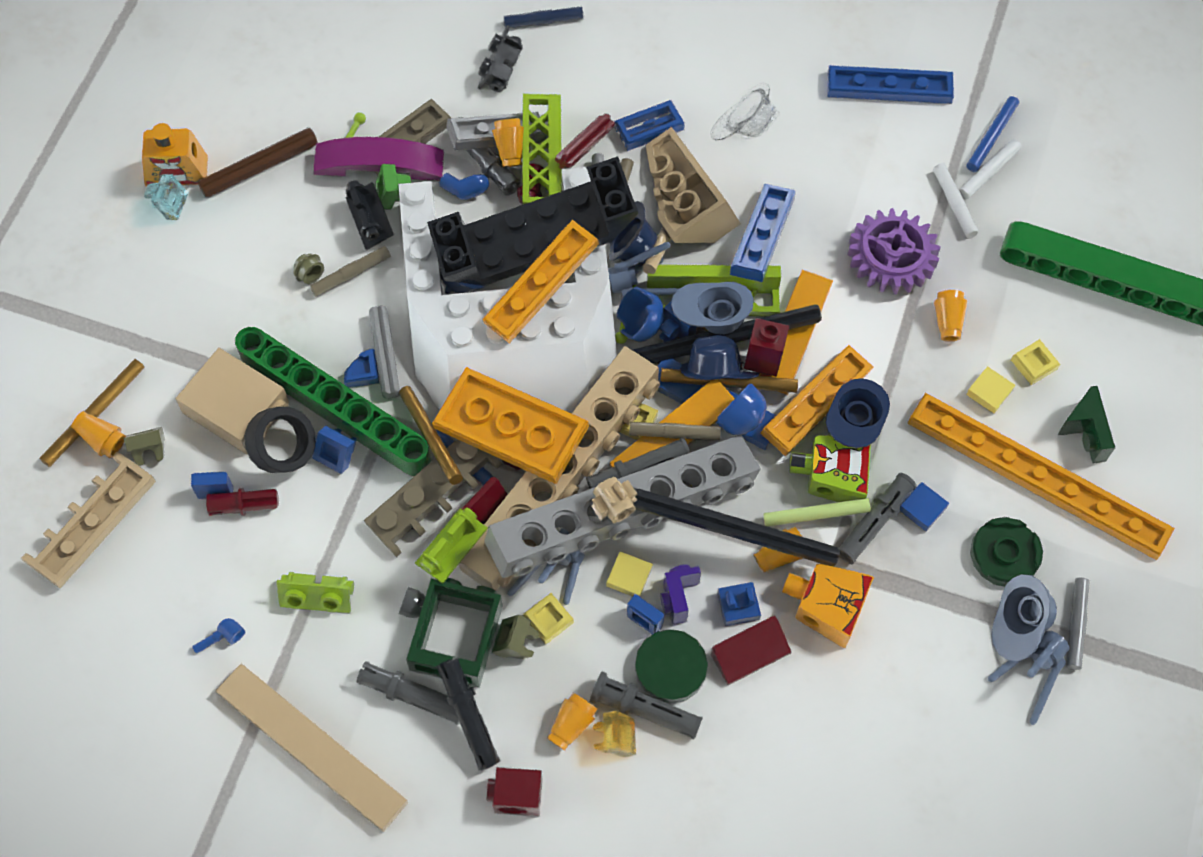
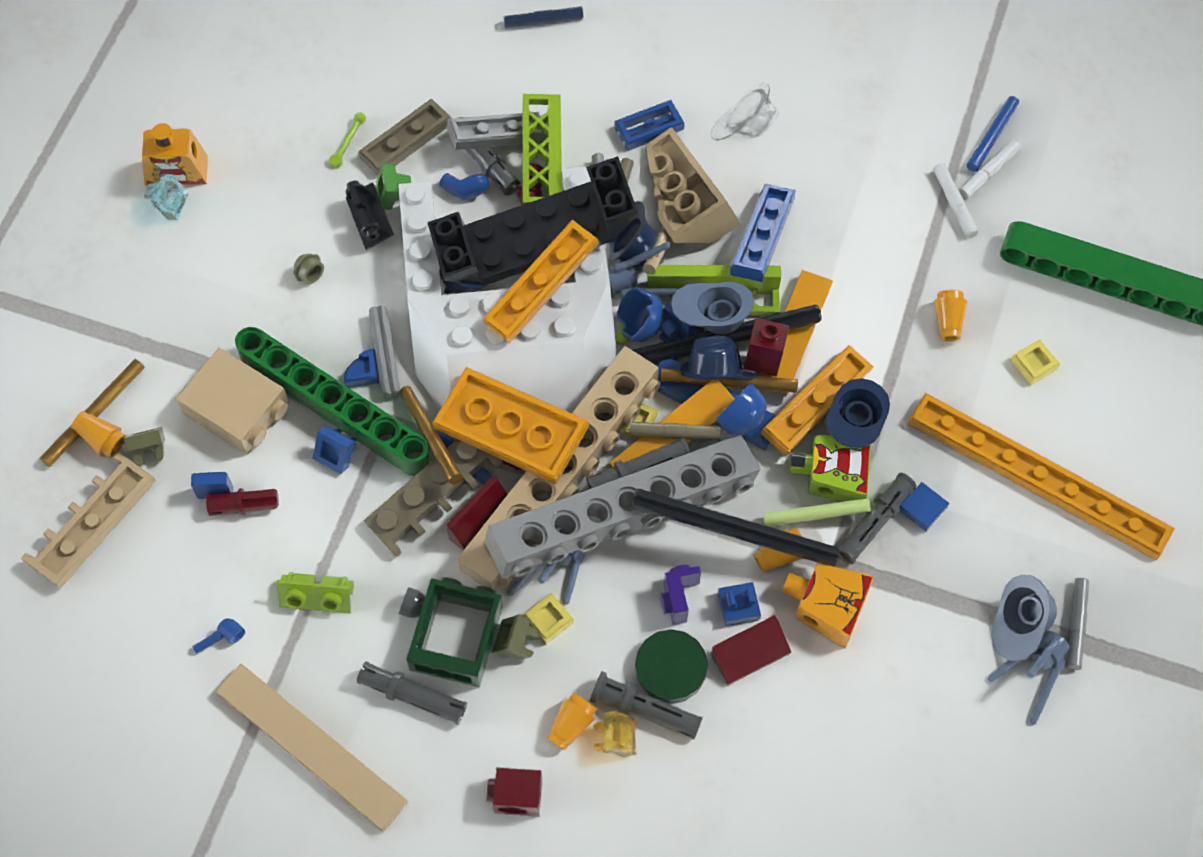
(257, 162): reddish brown axle -> none
(304, 435): black tyre -> none
(350, 271): dark tan piece -> none
(369, 154): magenta slope -> none
(451, 544): lime hinge -> none
(463, 701): black pin -> none
(503, 50): black hinge -> none
(509, 141): light orange cone -> none
(584, 141): dark red axle -> none
(614, 500): tan gear -> none
(629, 574): light yellow tile -> none
(645, 614): blue tile -> none
(890, 84): blue tile -> none
(894, 245): medium lavender gear -> none
(990, 389): light yellow tile -> none
(1005, 550): dark green tile -> none
(1091, 420): dark green slope -> none

